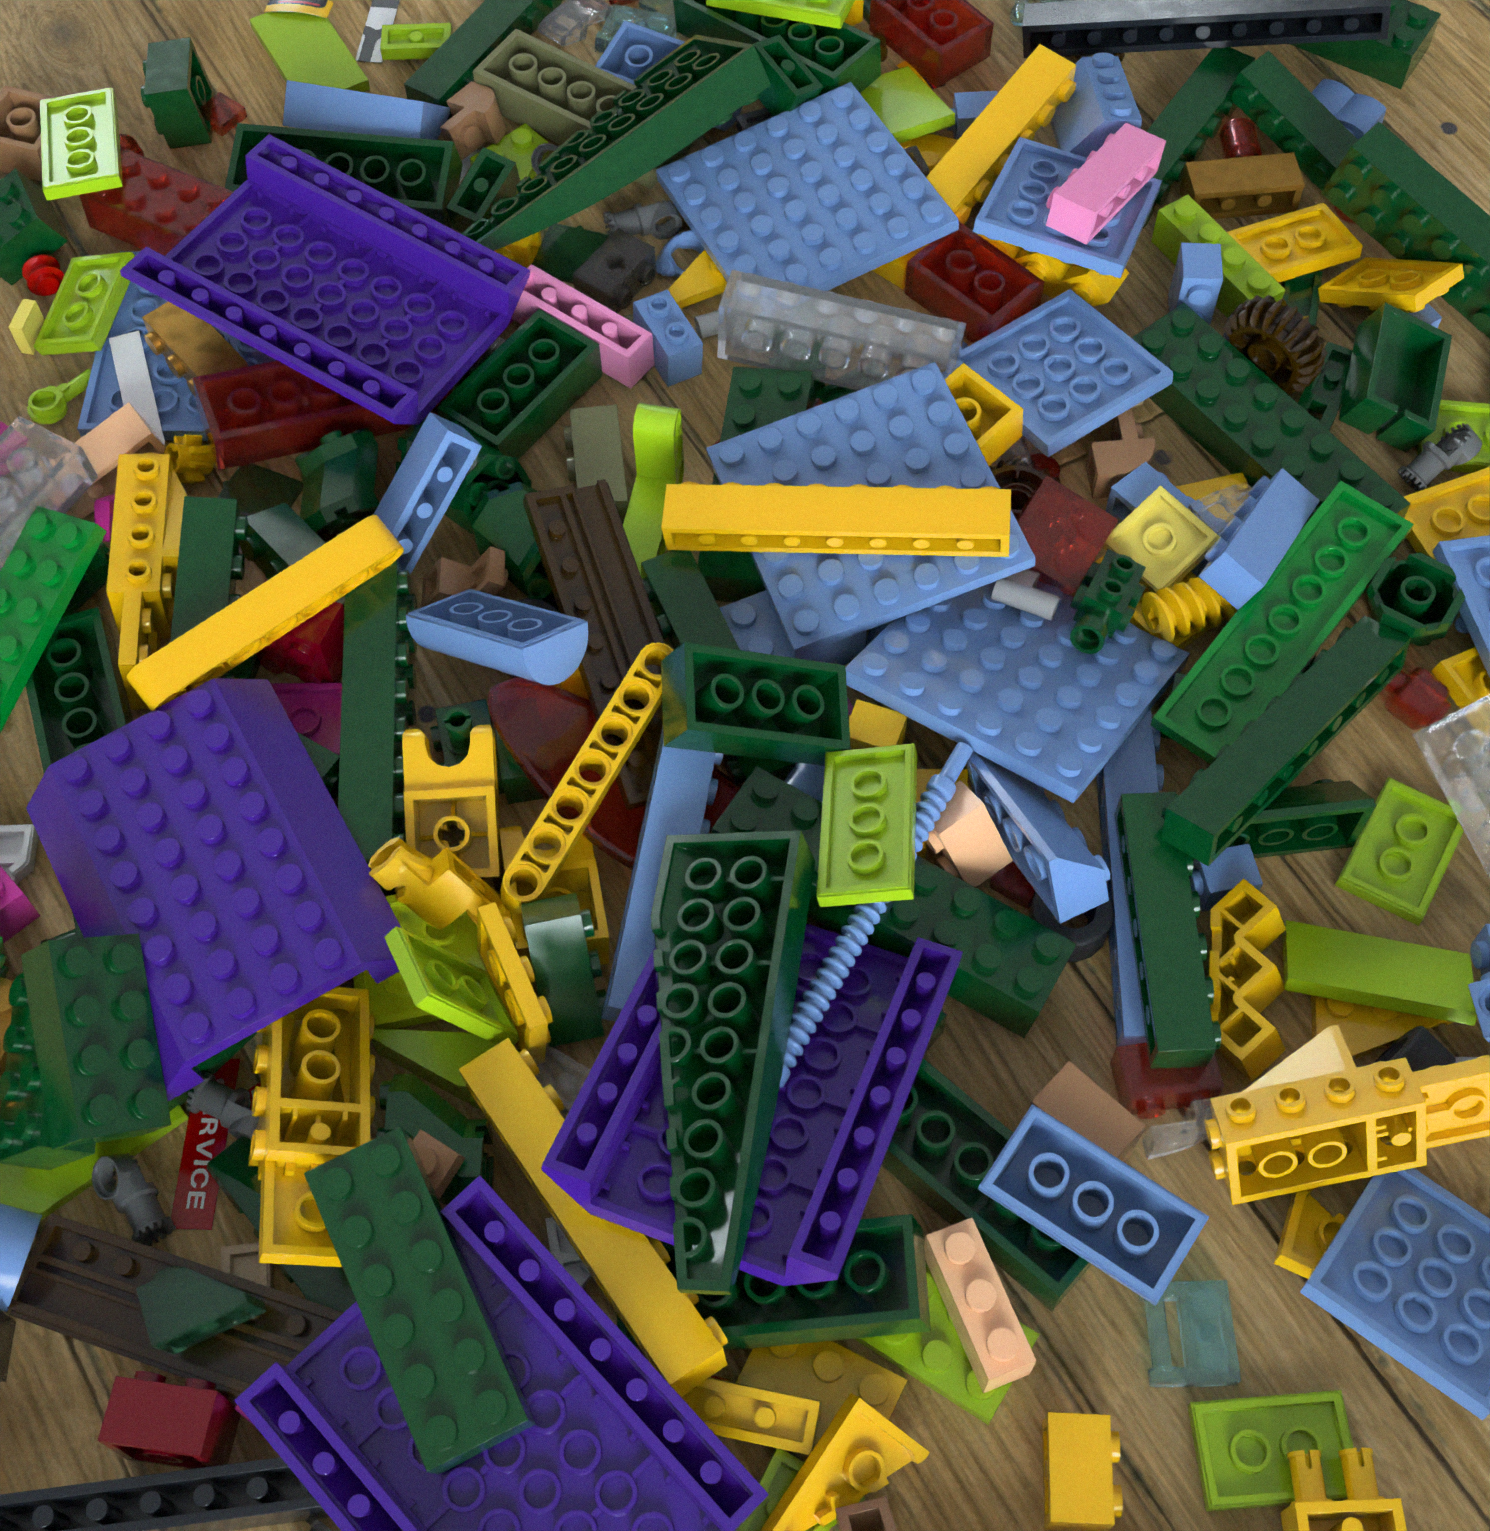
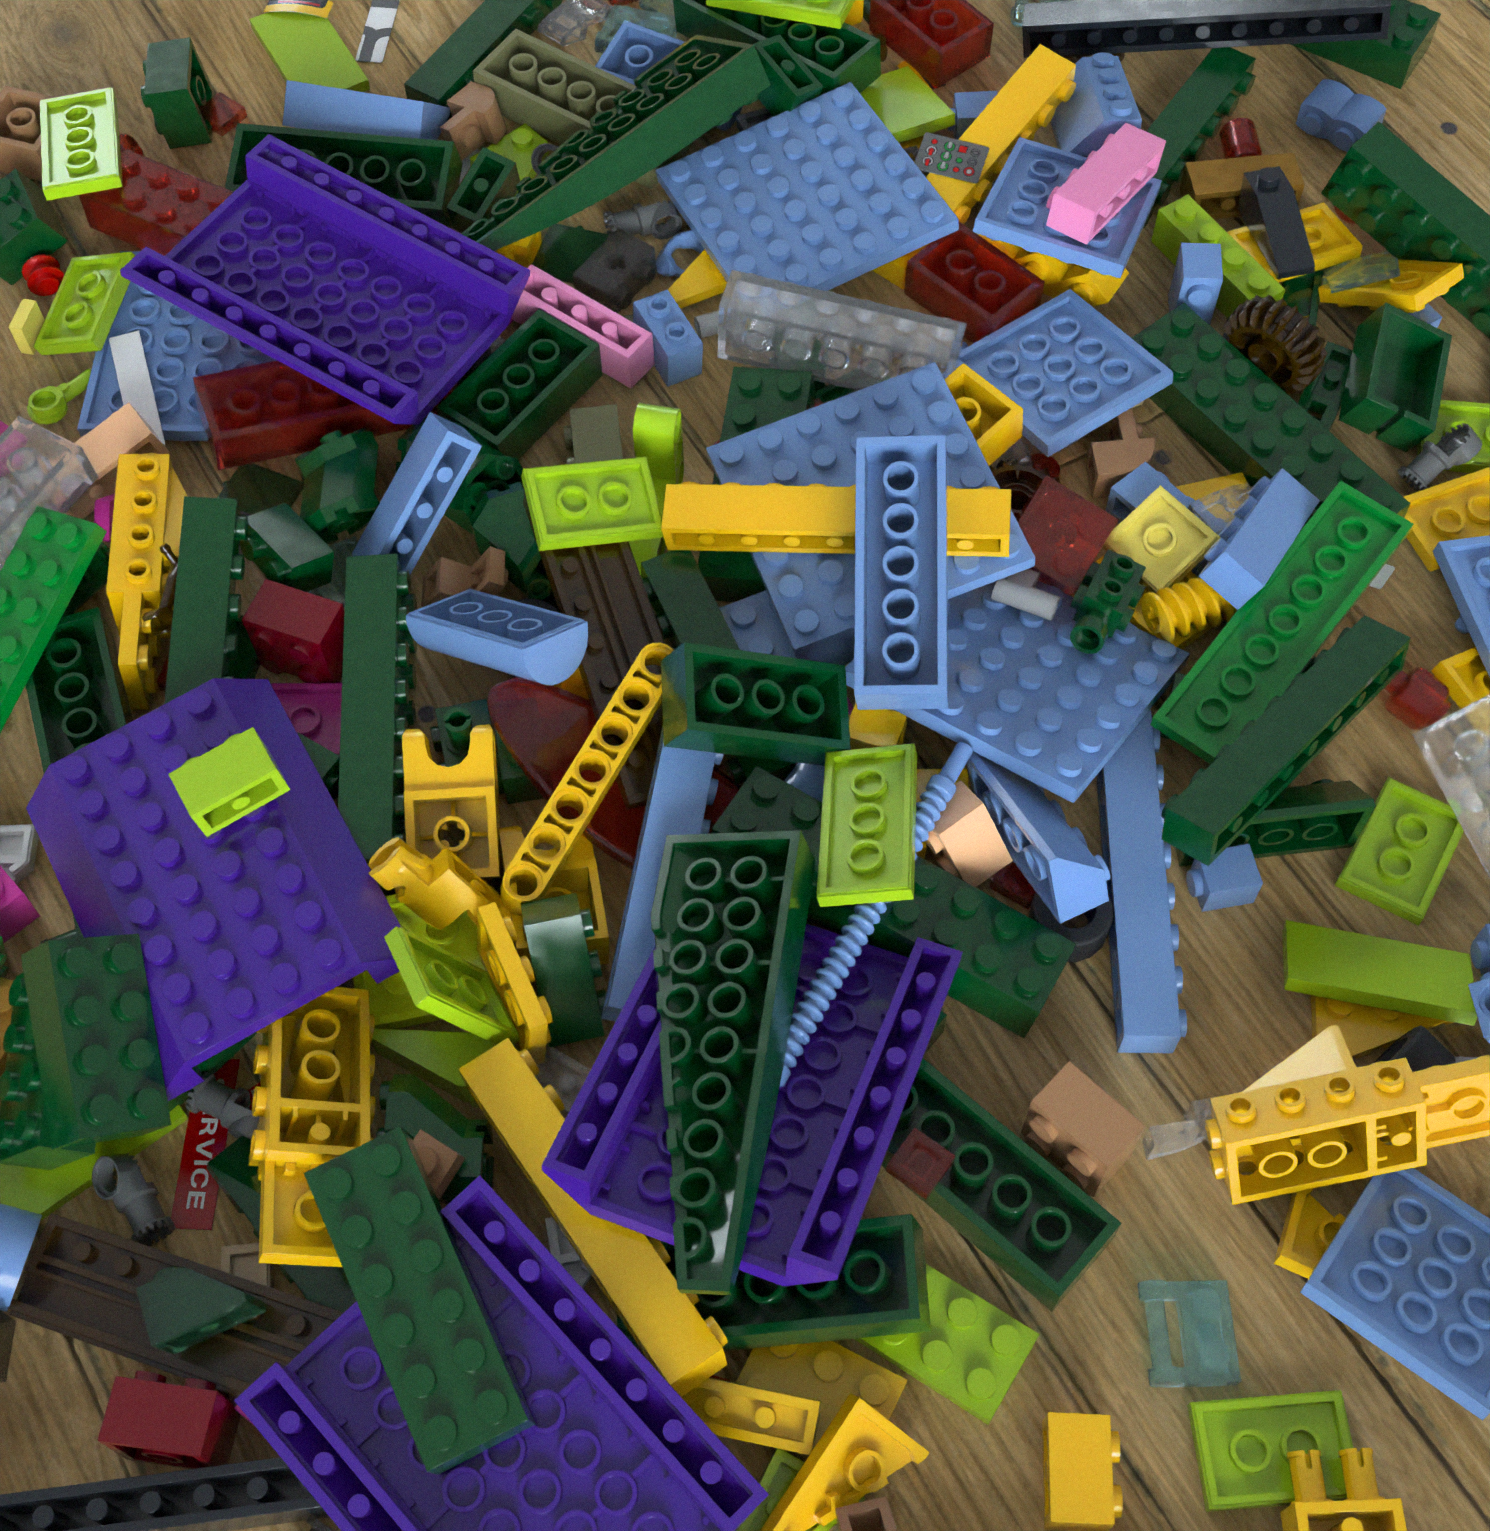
(164, 611): none -> dark brown piece
(189, 344): pearl gold brick -> none
(190, 458): yellow gear -> none
(229, 781): none -> lime brick
(266, 613): yellow beam -> none
(413, 40): lime plate -> none
(592, 503): none -> lime tile
(901, 573): none -> medium blue brick
(920, 1163): none -> clear red tile
(951, 157): none -> dark grey sticker
(978, 1305): light nougat brick -> none
(1093, 1204): medium blue brick -> none
(1160, 1089): clear red brick -> none
(1165, 937): dark green brick -> none
(1244, 978): yellow brick -> none
(1275, 221): none -> black slope
(1292, 117): dark green brick -> none
(1361, 271): none -> clear light blue piece
(1415, 597): dark green brick -> none

